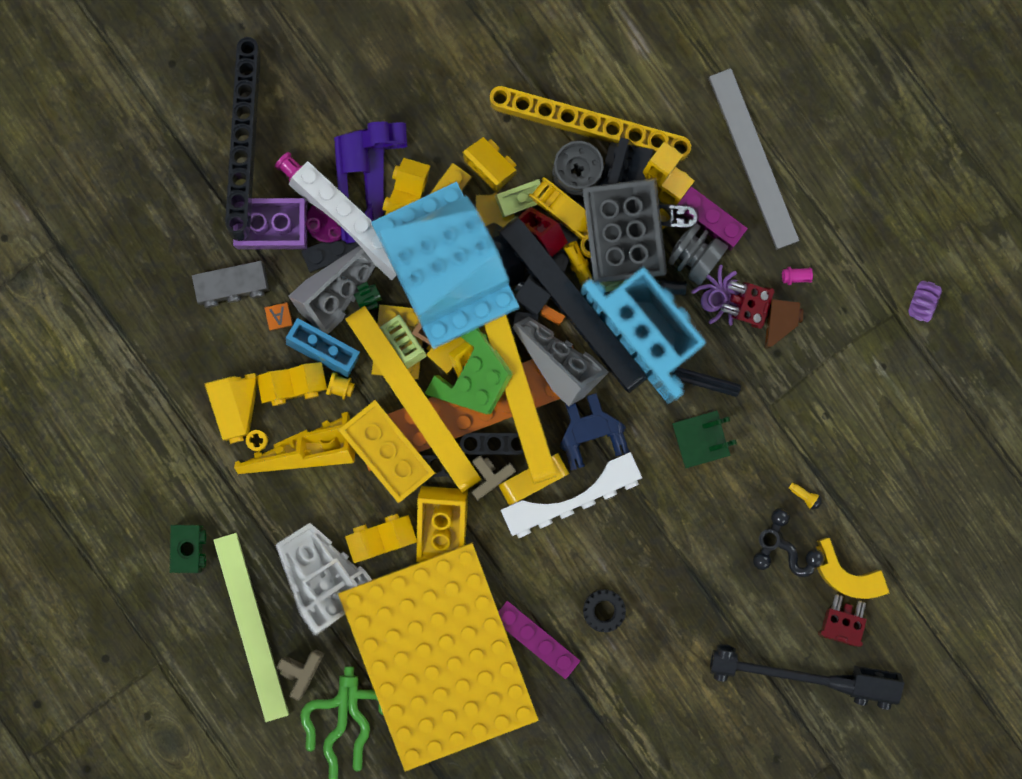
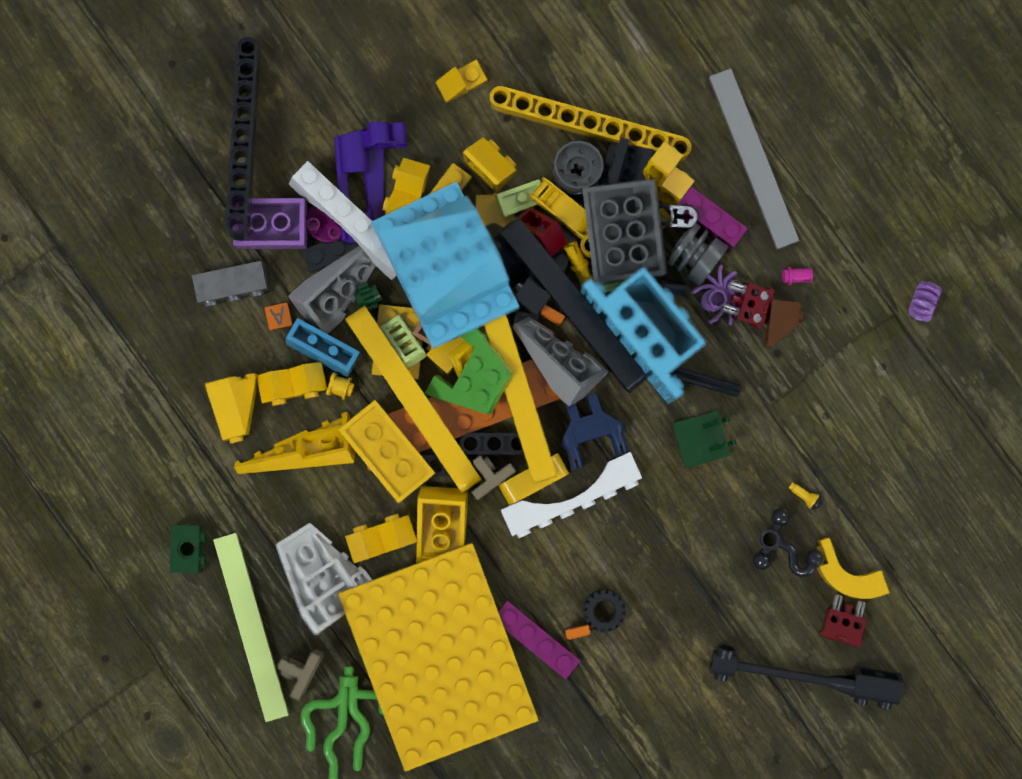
(261, 435): yellow bush -> none
(287, 165): dark pink bush -> none
(461, 81): none -> yellow slope
(578, 631): none -> orange tile

